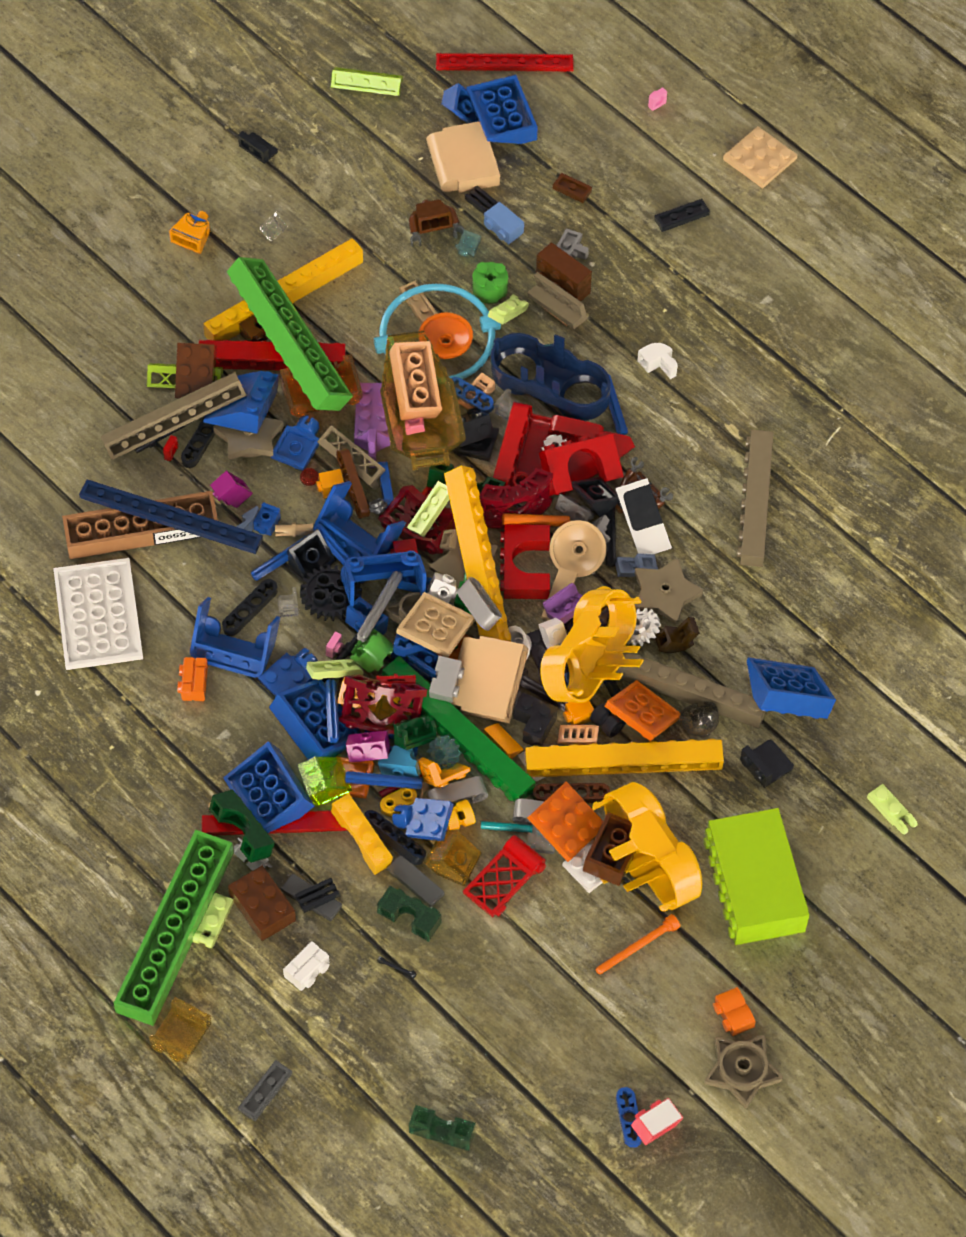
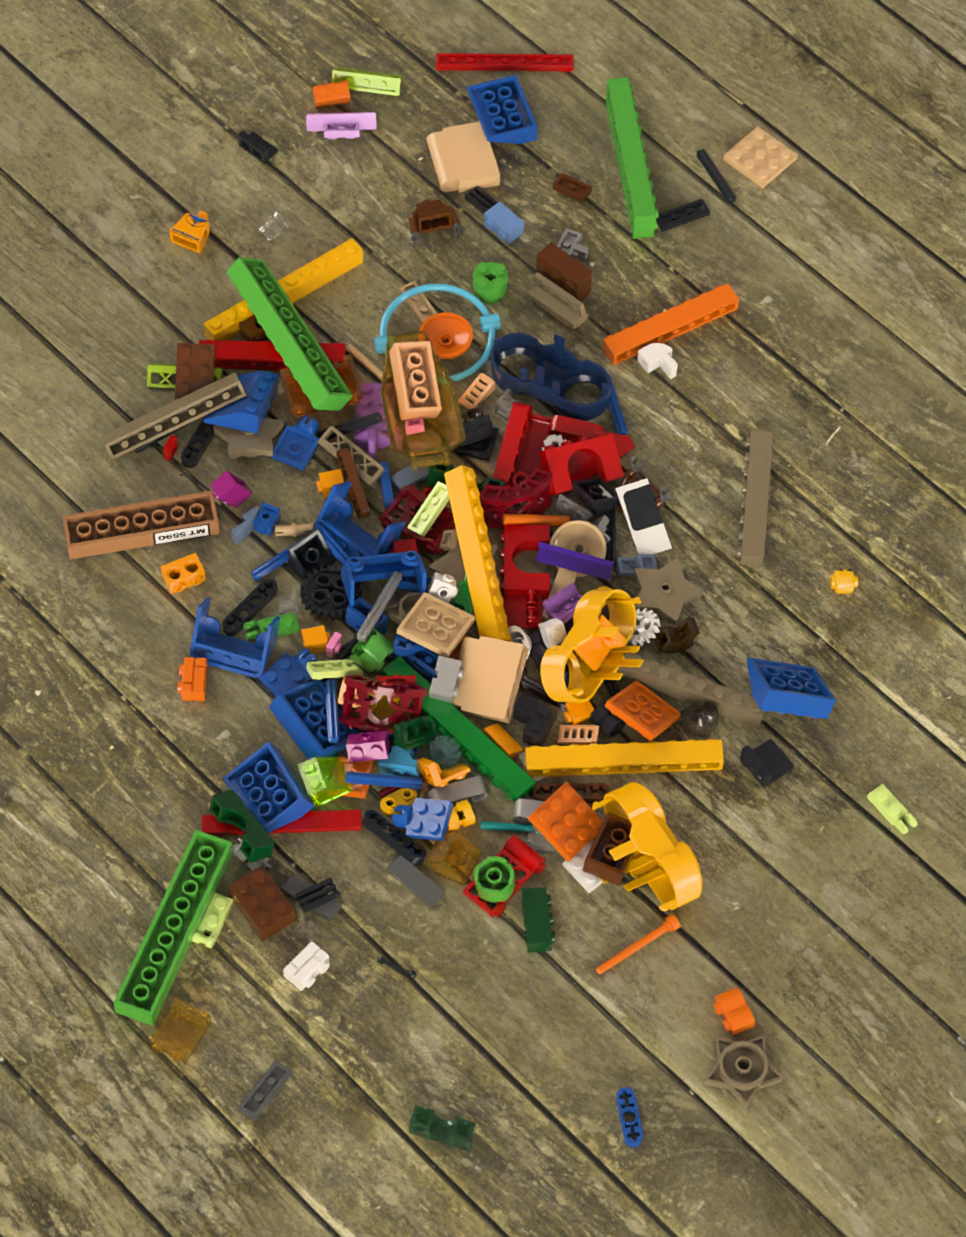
(98, 613): white plate -> none
(171, 516): dark blue plate -> none
(181, 569): none -> light orange brick
(287, 625): none -> bright green hinge
(309, 477): clear red plate -> none
(315, 639): none -> light orange brick
(331, 94): none -> orange brick
(341, 124): none -> lavender bracket
(354, 425): none -> black axle
(362, 358): none -> tan bar
(371, 846): yellow arch -> none
(377, 506): dark grey plate -> none
(396, 903): clear green arch -> none
(409, 477): none -> sand blue slope
(458, 102): blue slope -> none
(468, 244): clear light blue bracket -> none
(473, 402): blue beam -> none
(479, 603): light grey beam -> none
(494, 890): none -> bright green brick
(508, 310): yellowish green plate -> none
(524, 610): none -> red hinge
(537, 919): none -> dark green brick
(575, 561): none -> dark purple fence
(597, 648): none -> light orange bracket
(631, 158): none -> bright green brick
(656, 1121): brick -> none
(657, 99): bright pink plate -> none
(670, 323): none -> orange brick
(716, 176): none -> black axle
(756, 876): lime brick -> none
(843, 581): none -> yellow head

